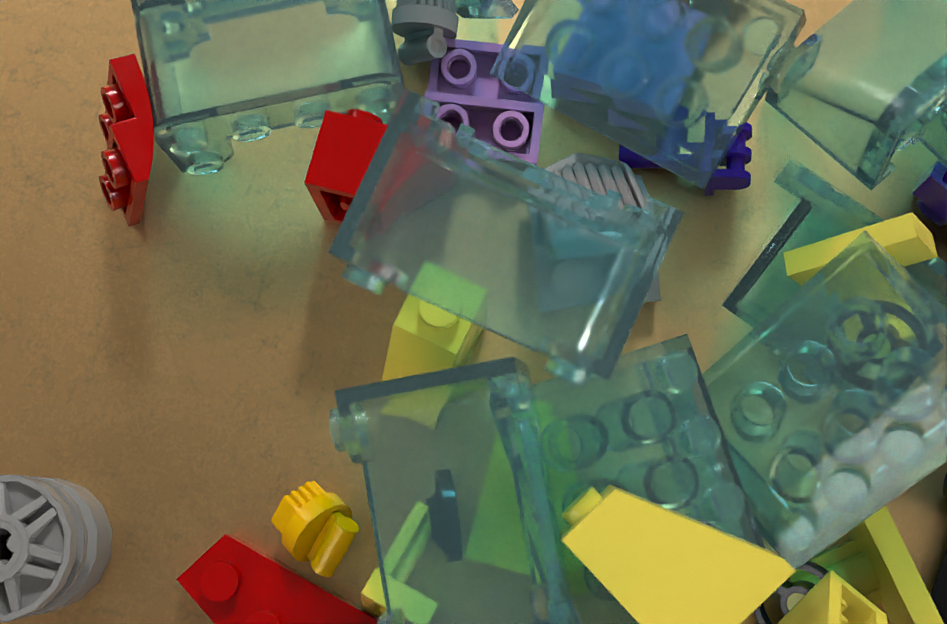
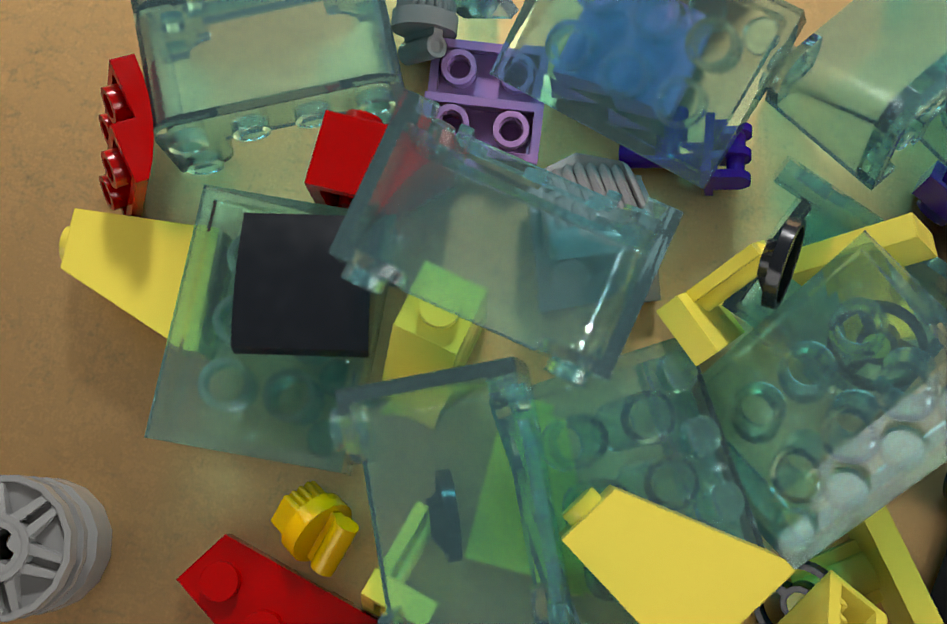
(128, 262): none -> light yellow slope
(245, 402): none -> clear light blue slope
(293, 291): none -> black slope
(698, 315): none -> light yellow piece

